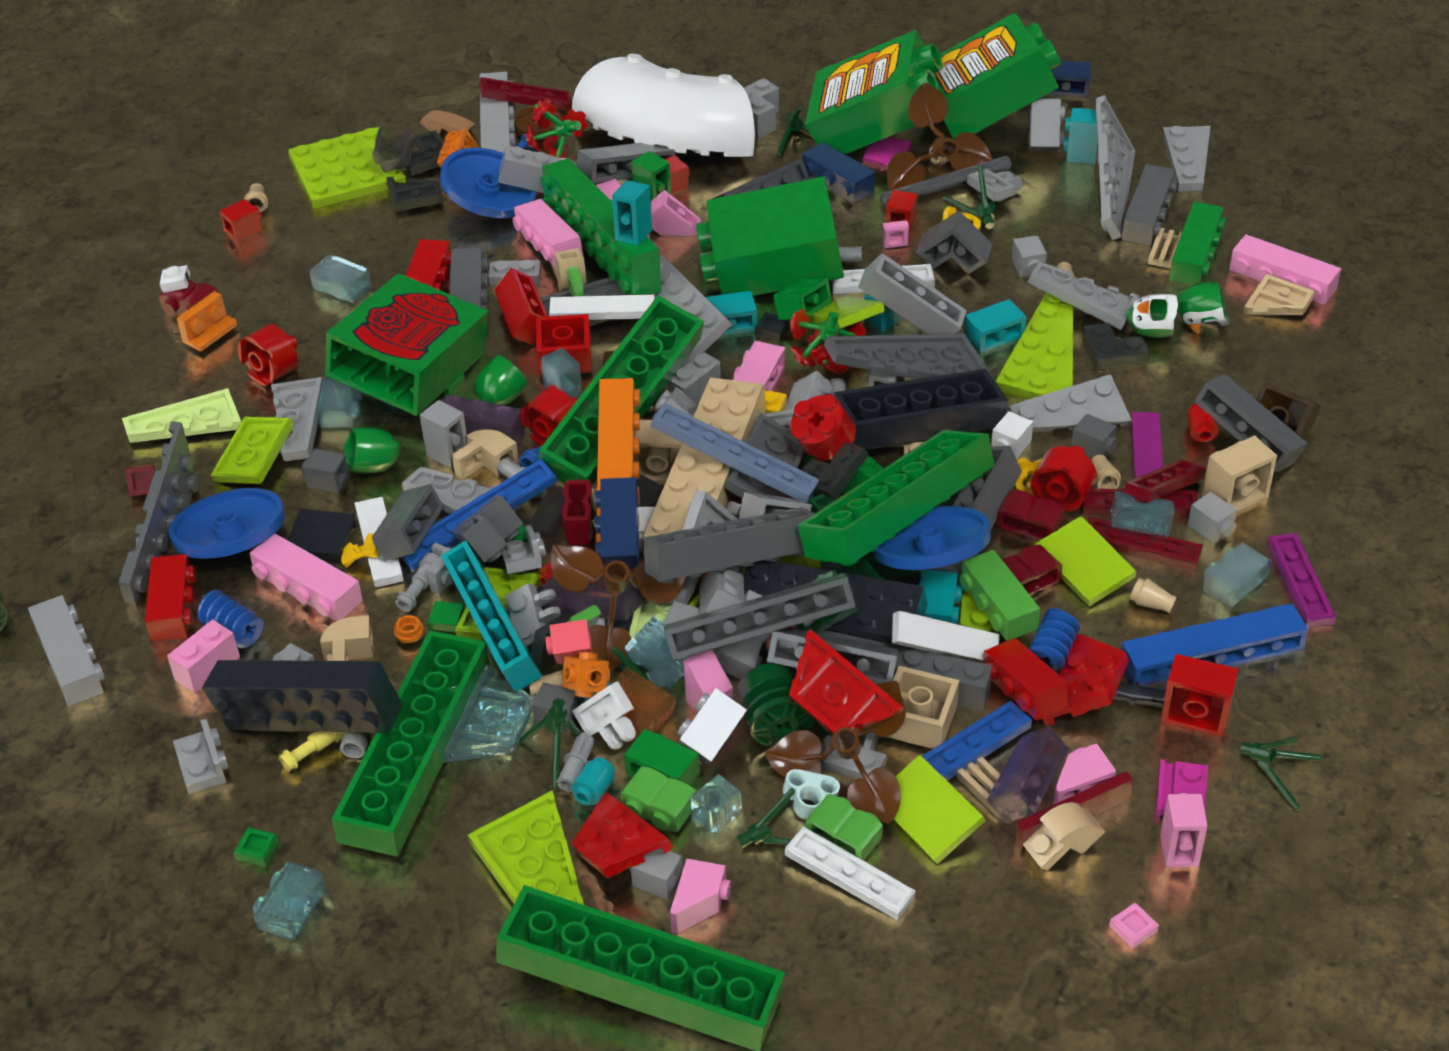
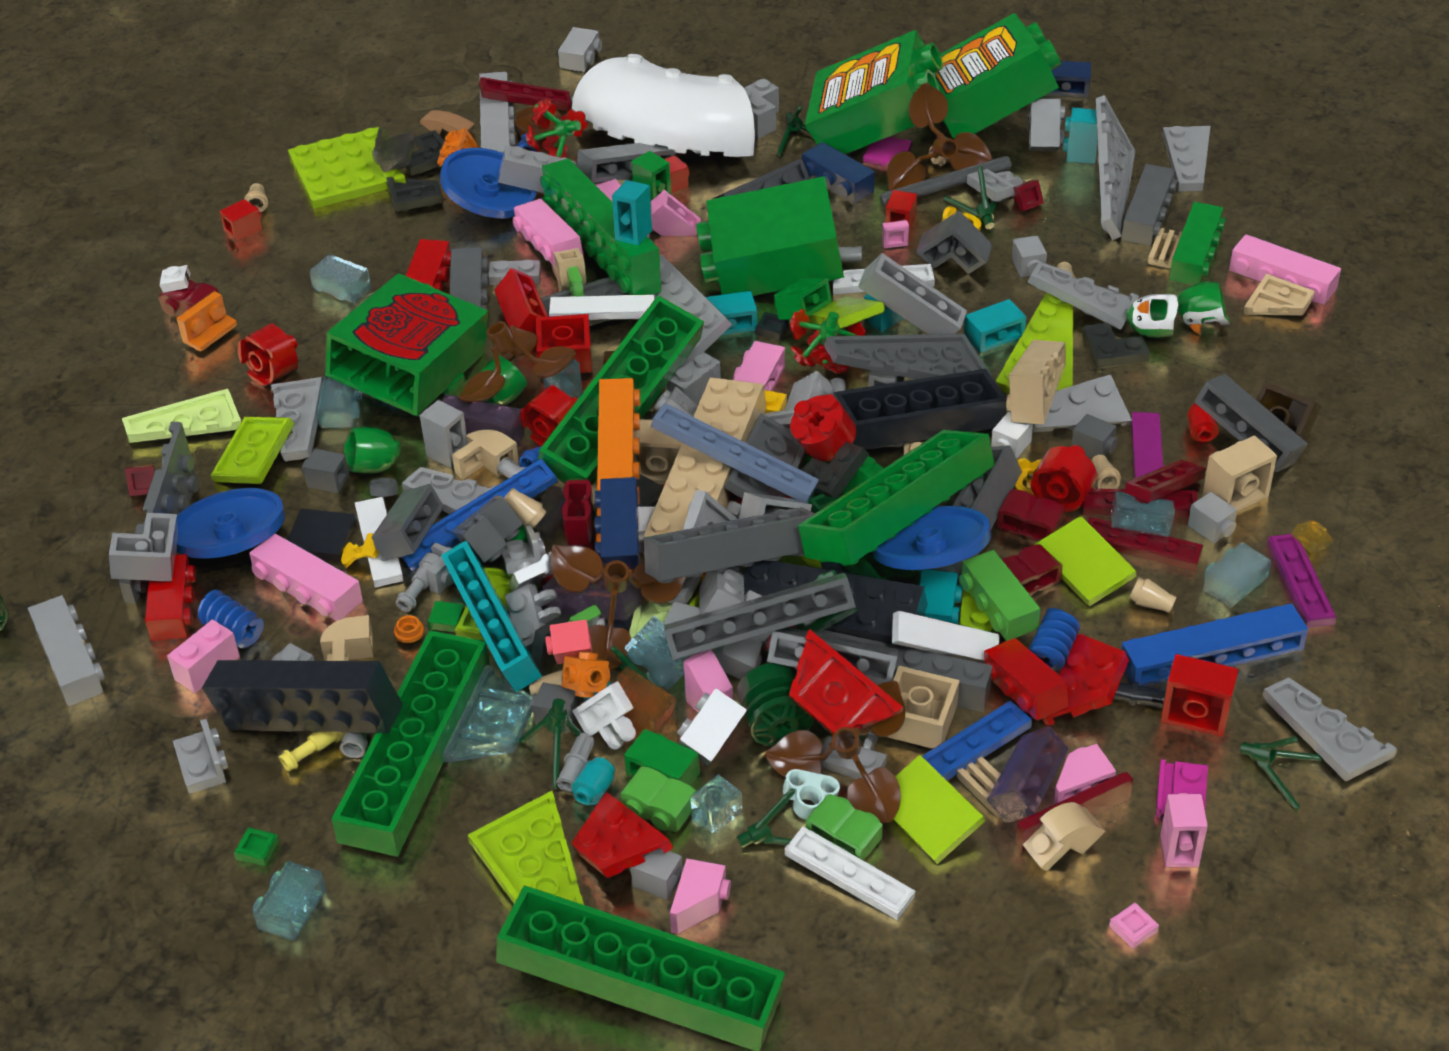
(146, 554): none -> light grey brick
(383, 487): none -> dark grey tile
(511, 344): none -> reddish brown plant
(526, 508): none -> tan cone
(531, 573): none -> light grey hinge
(579, 49): none -> light grey brick
(1028, 195): none -> dark red tile
(1035, 381): none -> tan wedge
(1312, 536): none -> clear yellow plate
(1327, 731): none -> light grey wing

